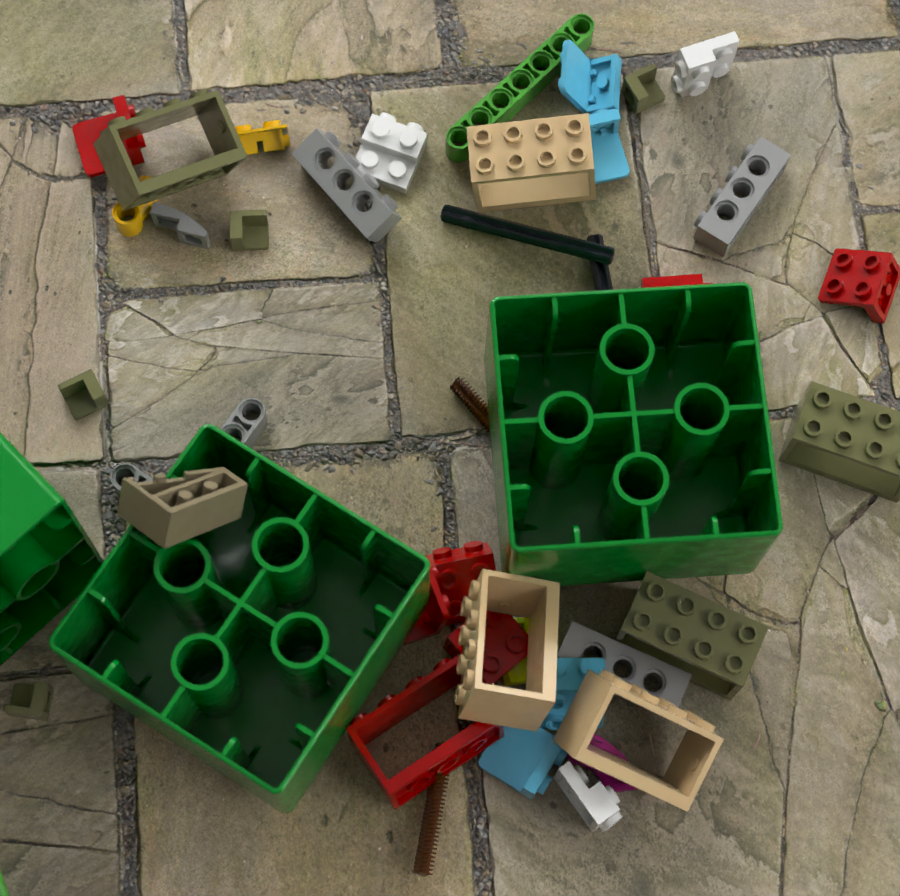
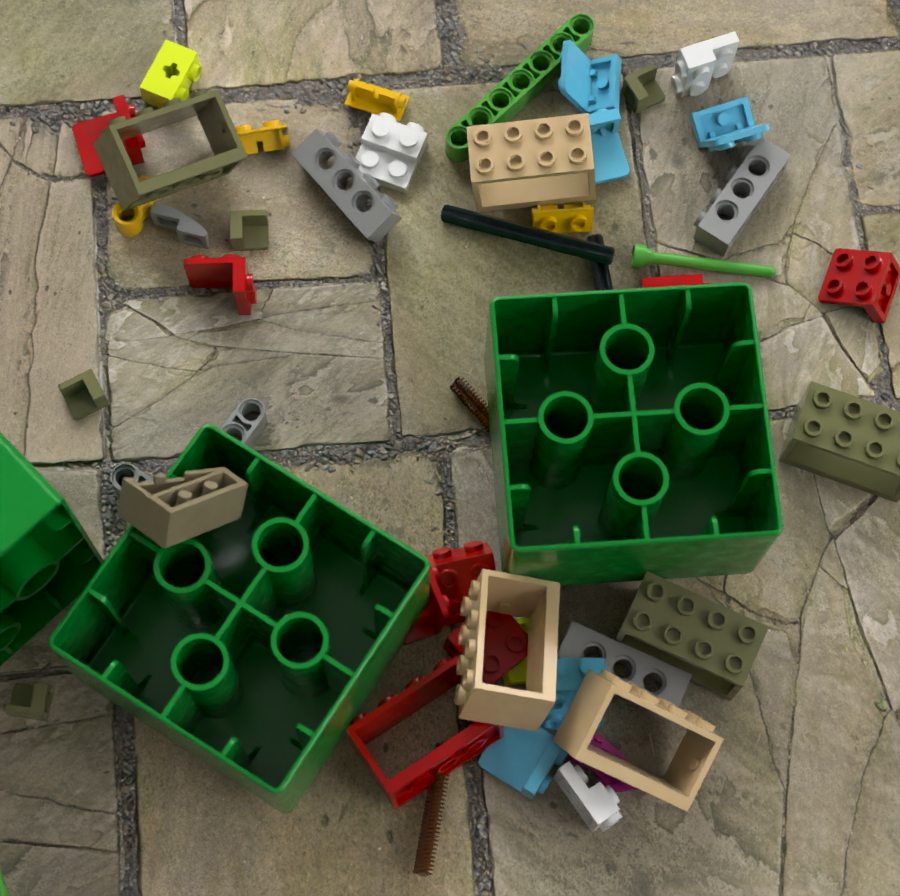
(170, 74): none -> neon yellow brick
(223, 272): none -> red bracket
(375, 99): none -> yellow hinge
(570, 219): none -> yellow hinge
(644, 256): none -> bright green piece
(724, 123): none -> medium azure bracket

